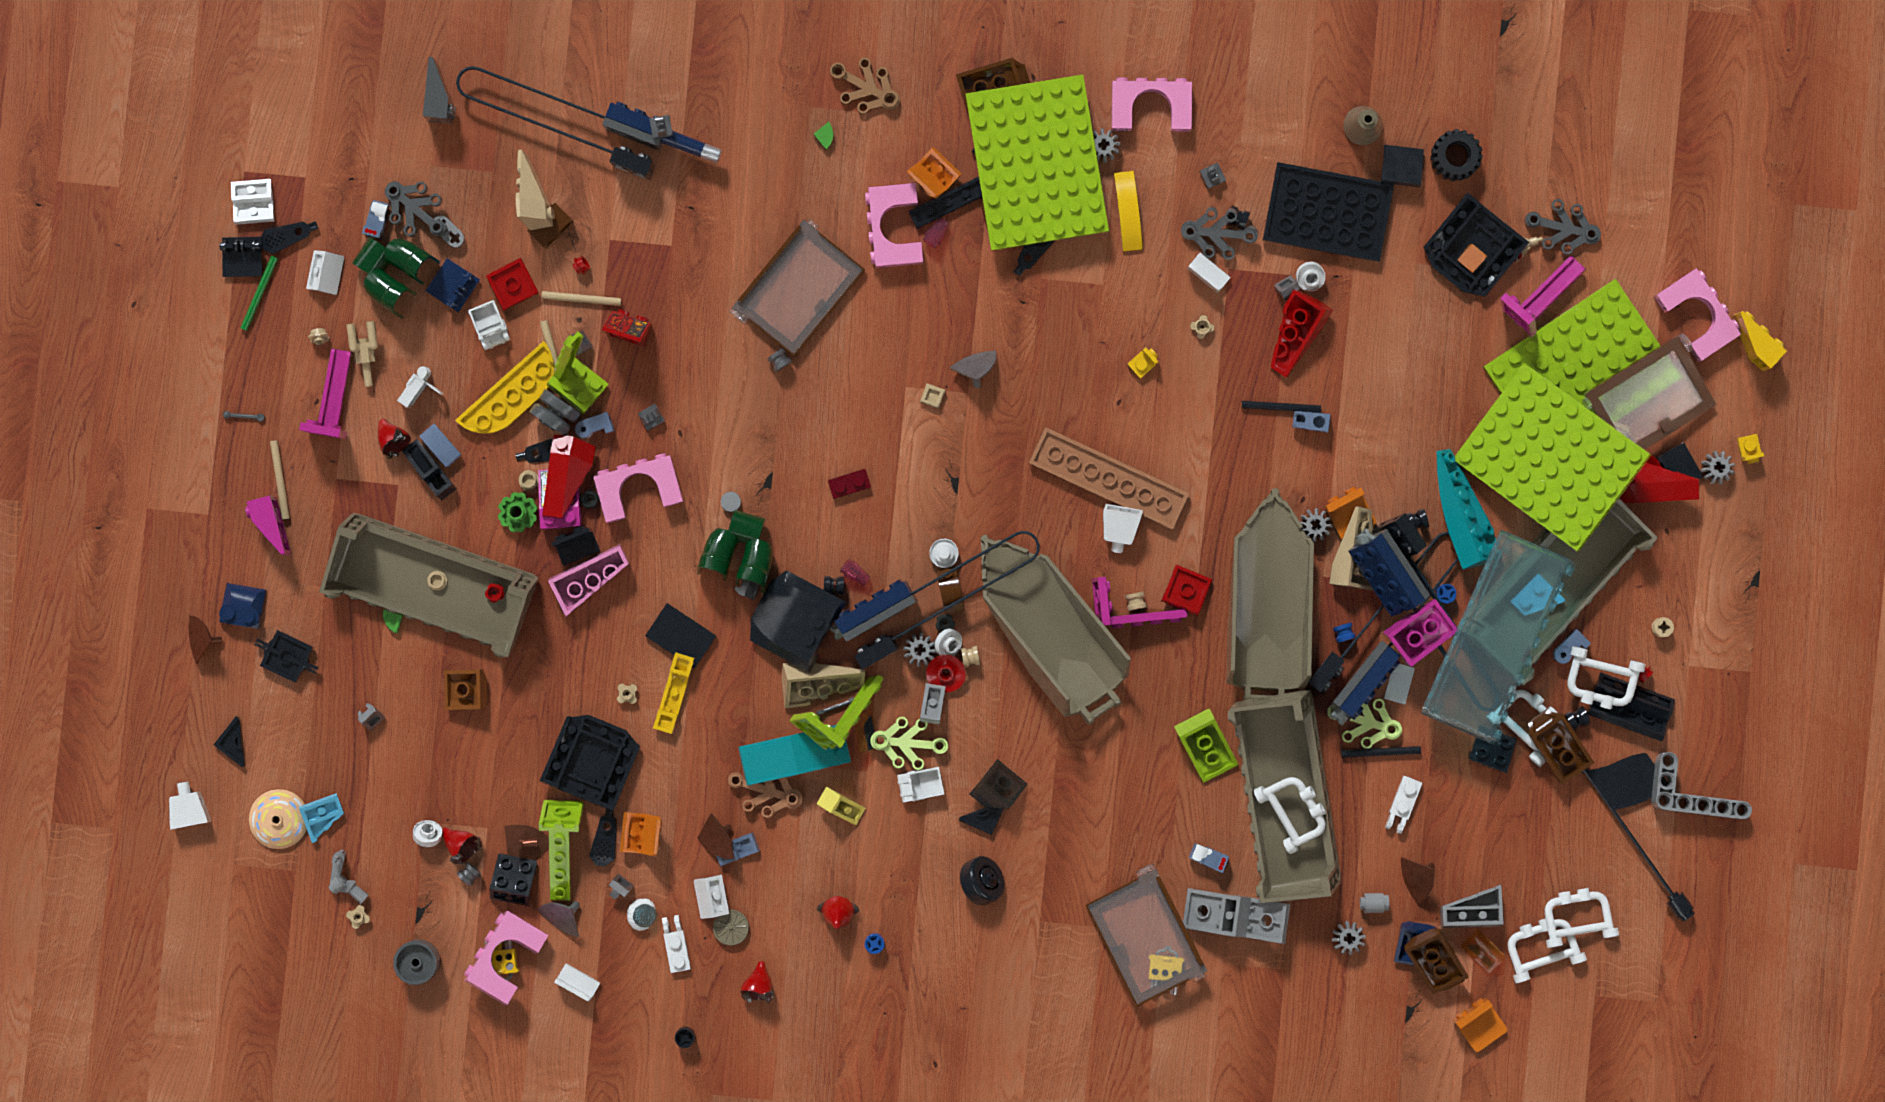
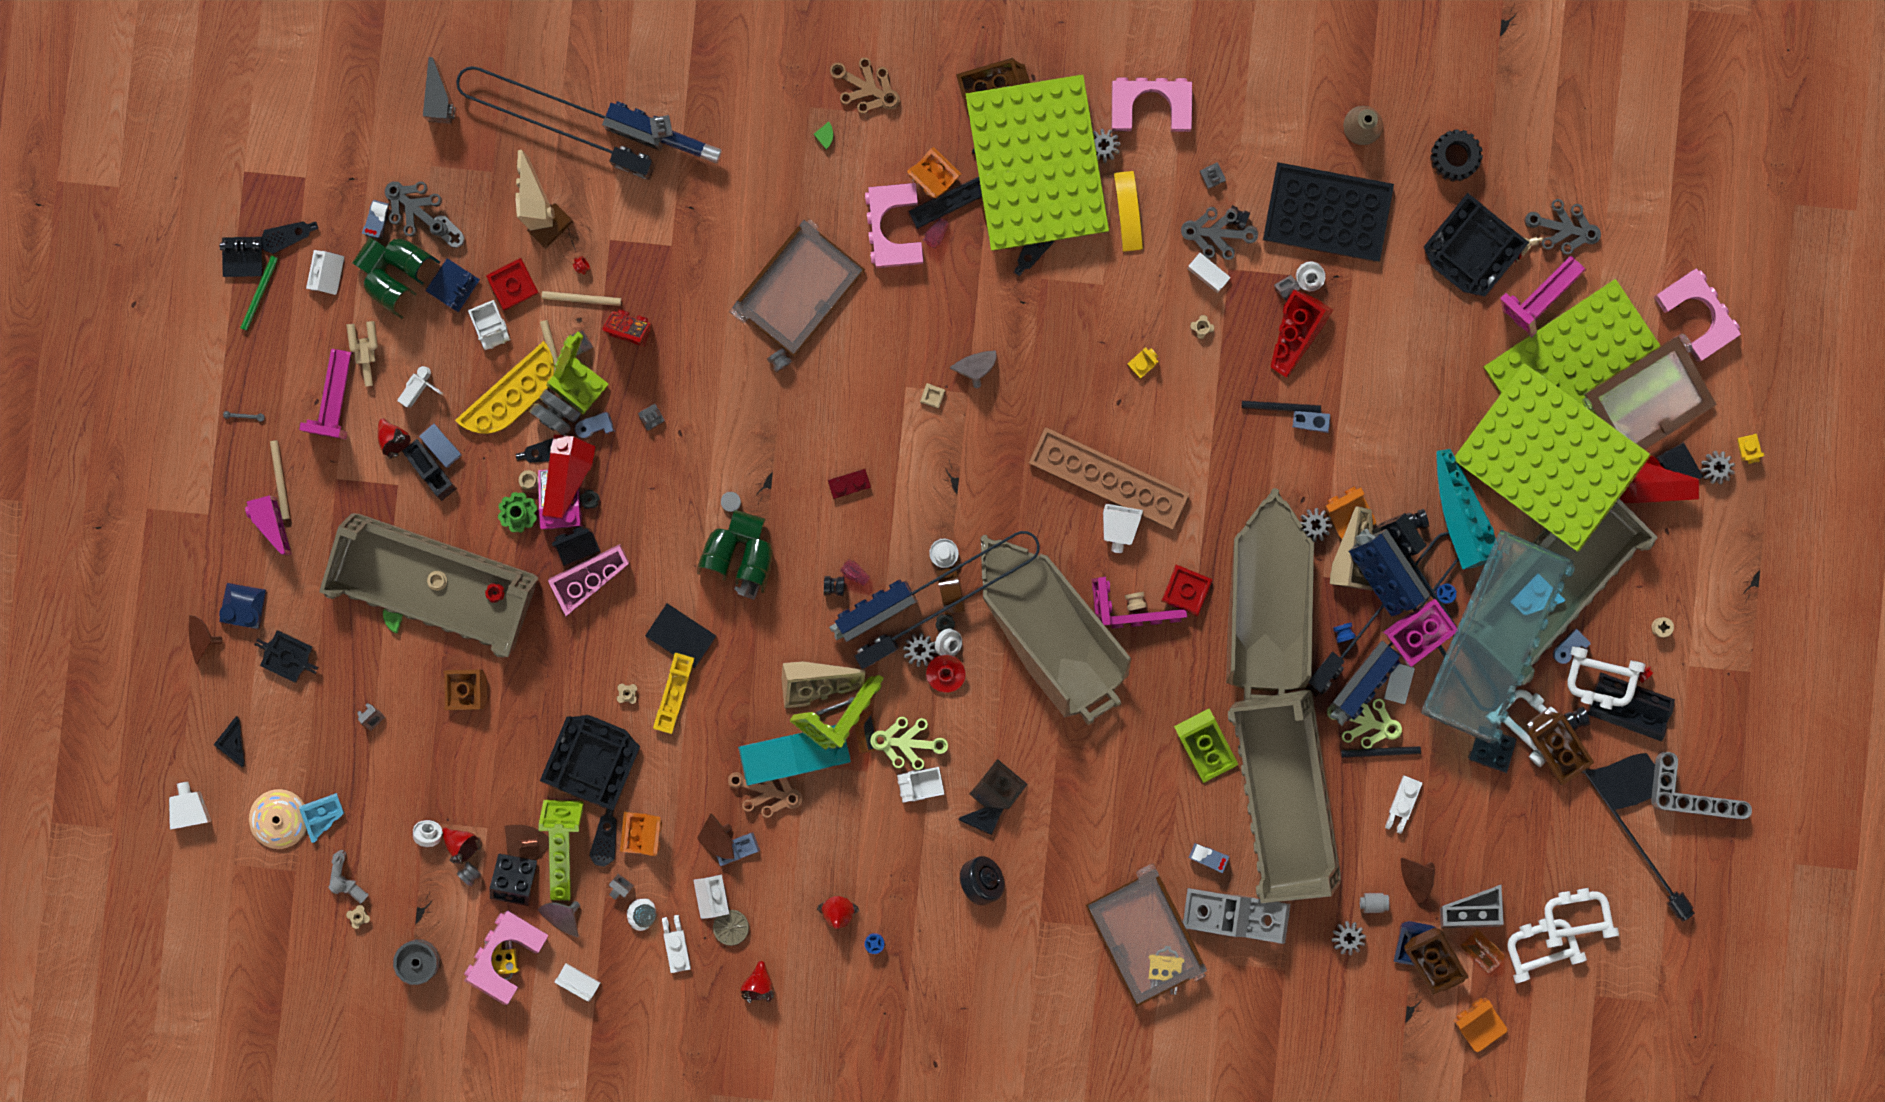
(252, 201): white slope -> none
(318, 336): tan plate -> none
(610, 484): bright pink arch -> none
(684, 1040): black wheel -> none
(794, 619): black wedge -> none
(841, 806): light yellow slope -> none
(932, 703): light grey slope -> none
(970, 656): tan wheel -> none
(1307, 794): white bar -> none
(1402, 166): black tile -> none
(1471, 258): orange slope -> none
(1758, 344): yellow slope -> none

